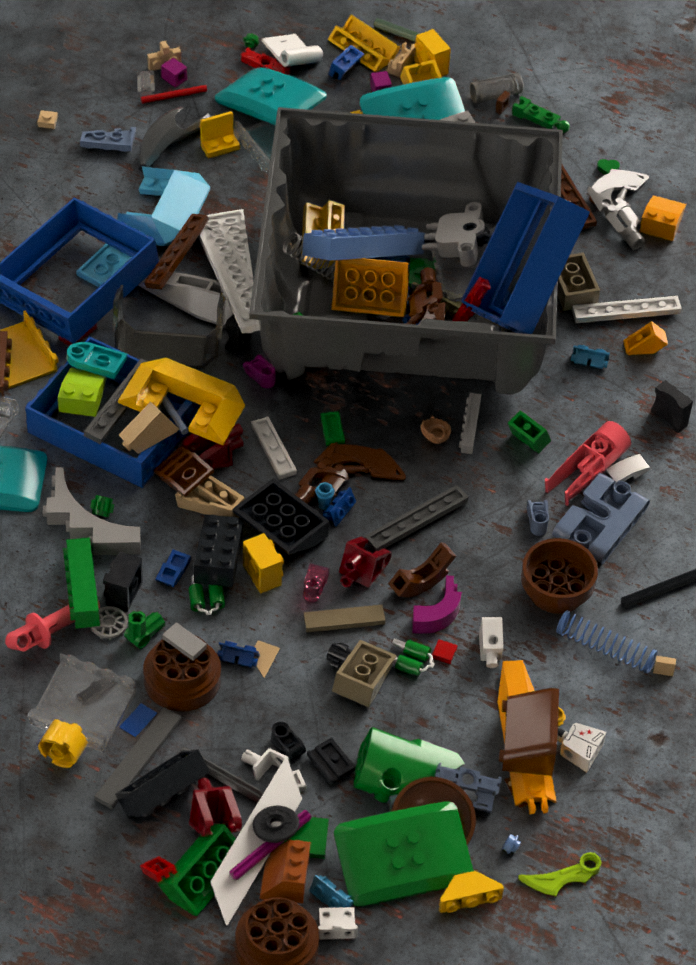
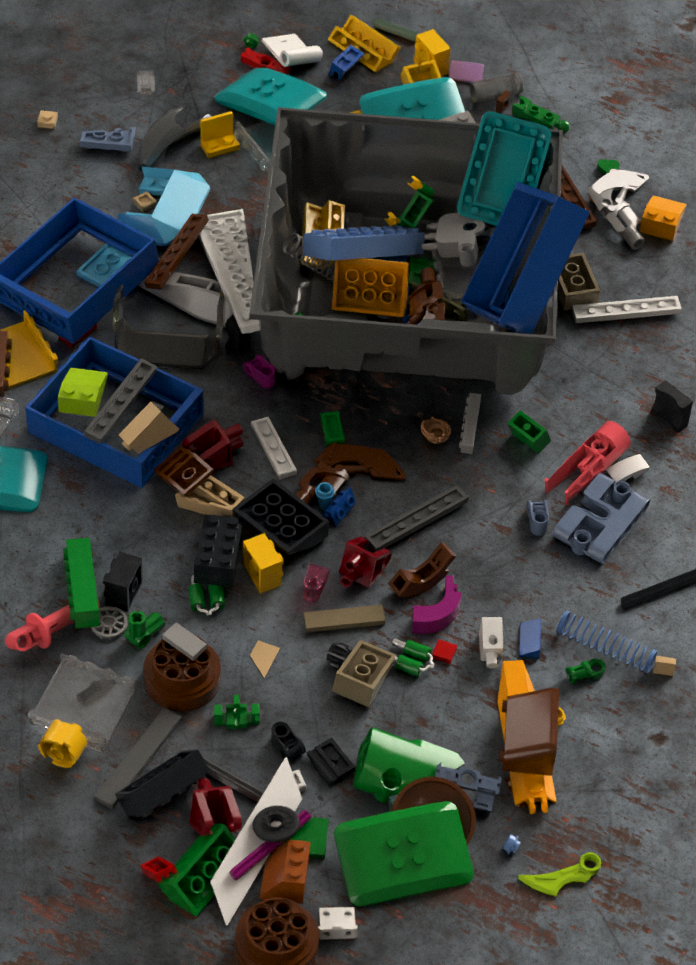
(95, 359): teal tile -> none
(102, 506): green gear -> none
(104, 536): light grey arch -> none
(138, 720): blue sticker -> none
(144, 202): none -> tan tile
(156, 59): tan hinge -> none
(172, 94): red bar -> none
(174, 72): magenta brick -> none
(174, 415): sand blue bar -> none
(174, 568): blue slope -> none
(218, 399): yellow slope -> none
(231, 651): blue hinge -> none
(236, 714): none -> green piece
(262, 763): white bracket -> none
(327, 893): dark azure hinge -> none
(380, 81): magenta brick -> none
(403, 59): tan hinge -> none
(417, 207): none -> green torso
(466, 71): none -> lavender slope
(469, 891): yellow slope -> none
(474, 298): red piece -> none
(502, 155): none -> teal wedge
(530, 639): none -> blue slope
(559, 575): reddish brown wheel -> none
(581, 744): white torso -> none
(582, 354): dark azure hinge -> none
(584, 670): none -> green connector
(646, 340): light orange slope -> none

